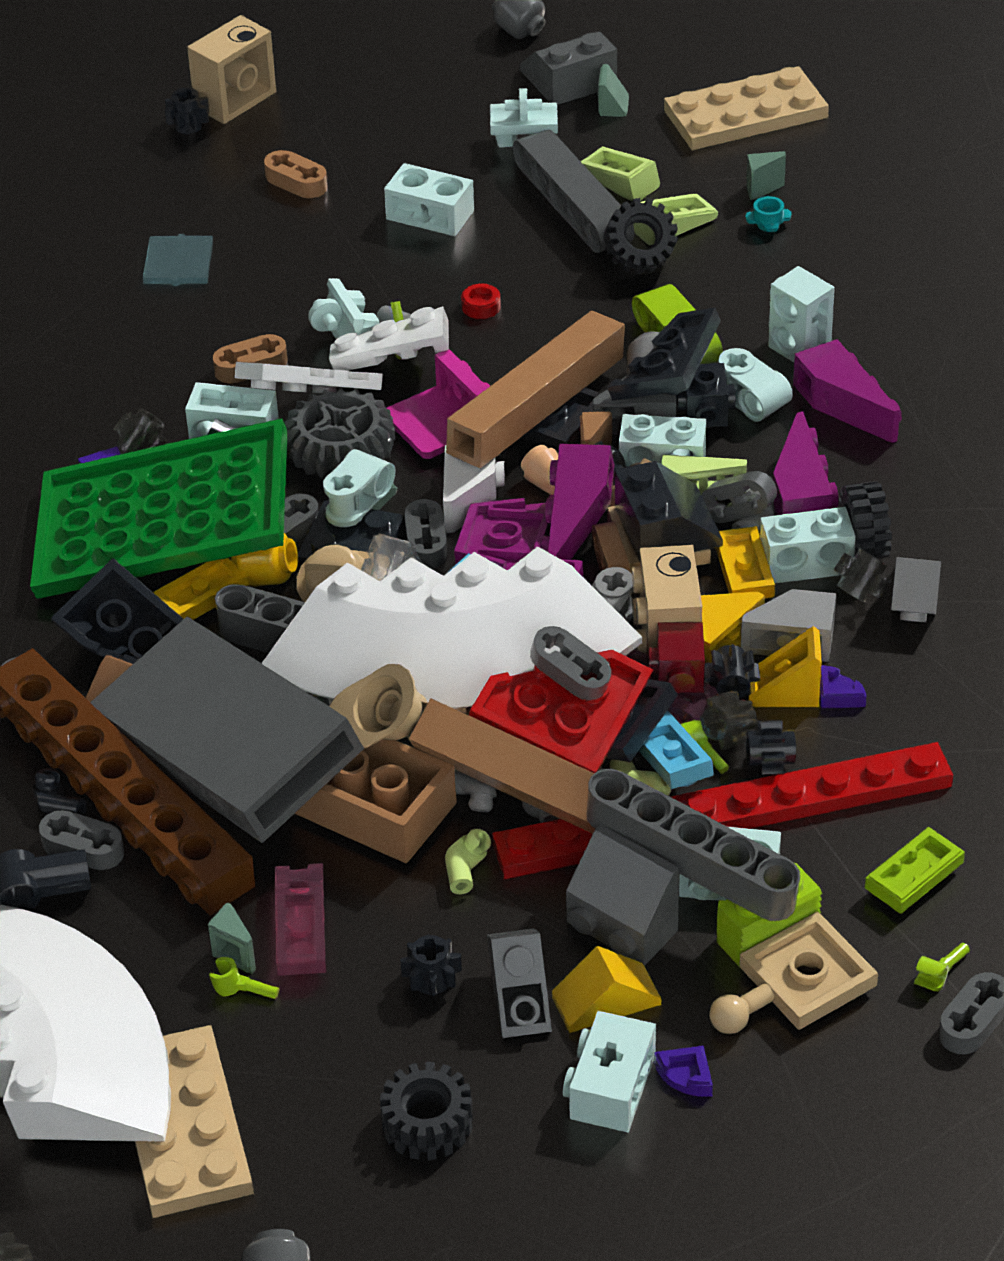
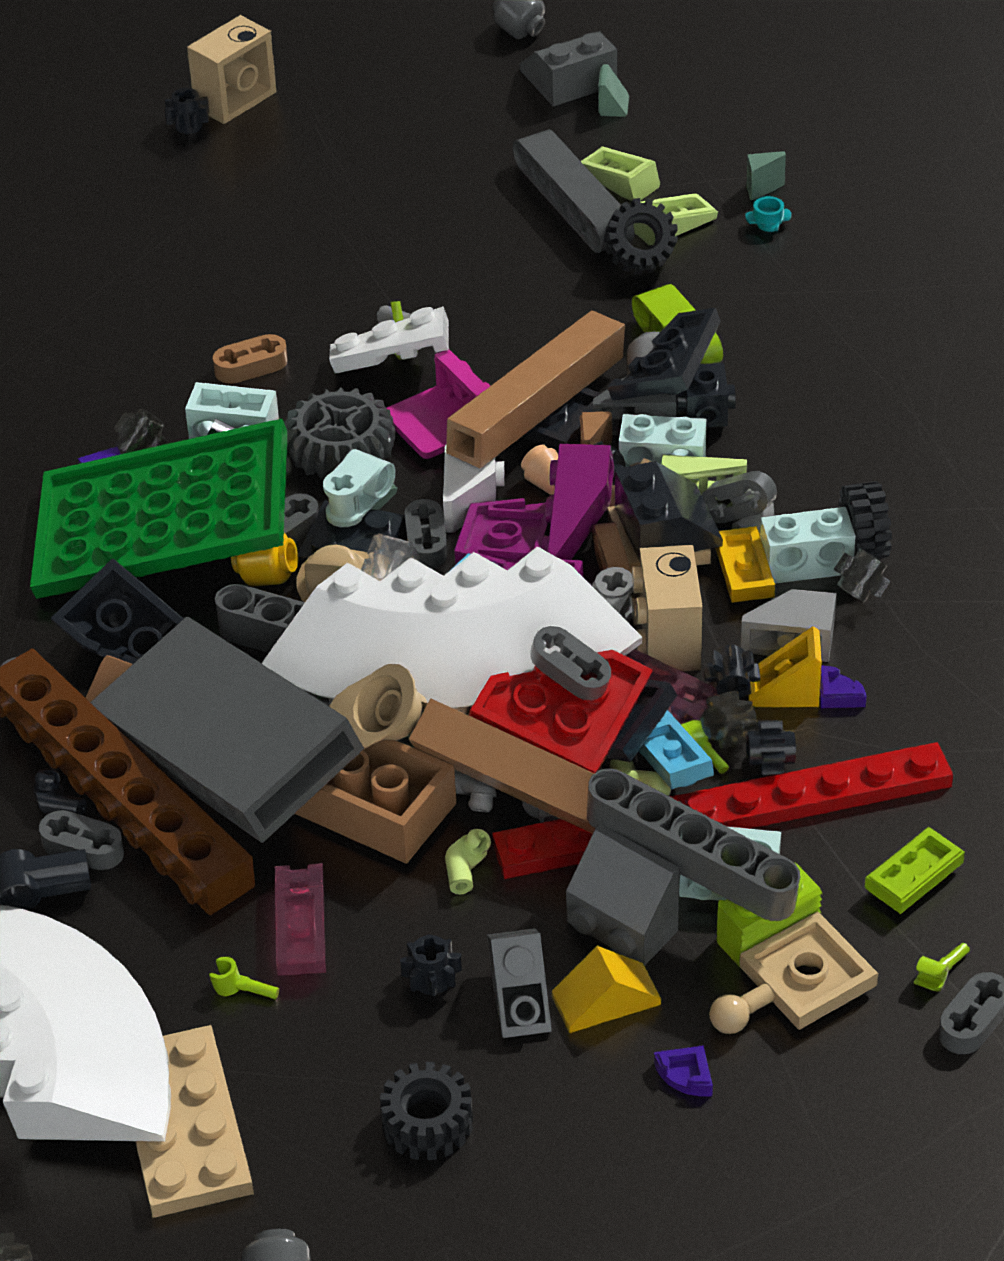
(178, 260): clear light blue piece -> none
(196, 590): yellow plate -> none
(231, 939): sand green slope -> none
(295, 174): medium nougat beam -> none
(296, 378): white wing -> none
(341, 312): light aqua hips -> none
(429, 199): light aqua brick -> none
(481, 301): red tile -> none
(521, 117): light aqua hips -> none
(610, 1071): light aqua brick -> none
(679, 656): dark red brick -> none
(723, 618): yellow slope -> none
(745, 108): tan plate -> none
(757, 386): light aqua piece -> none
(800, 312): light aqua brick -> none
(802, 473): magenta slope -> none
(841, 388): magenta slope -> none
(916, 588): light grey slope -> none

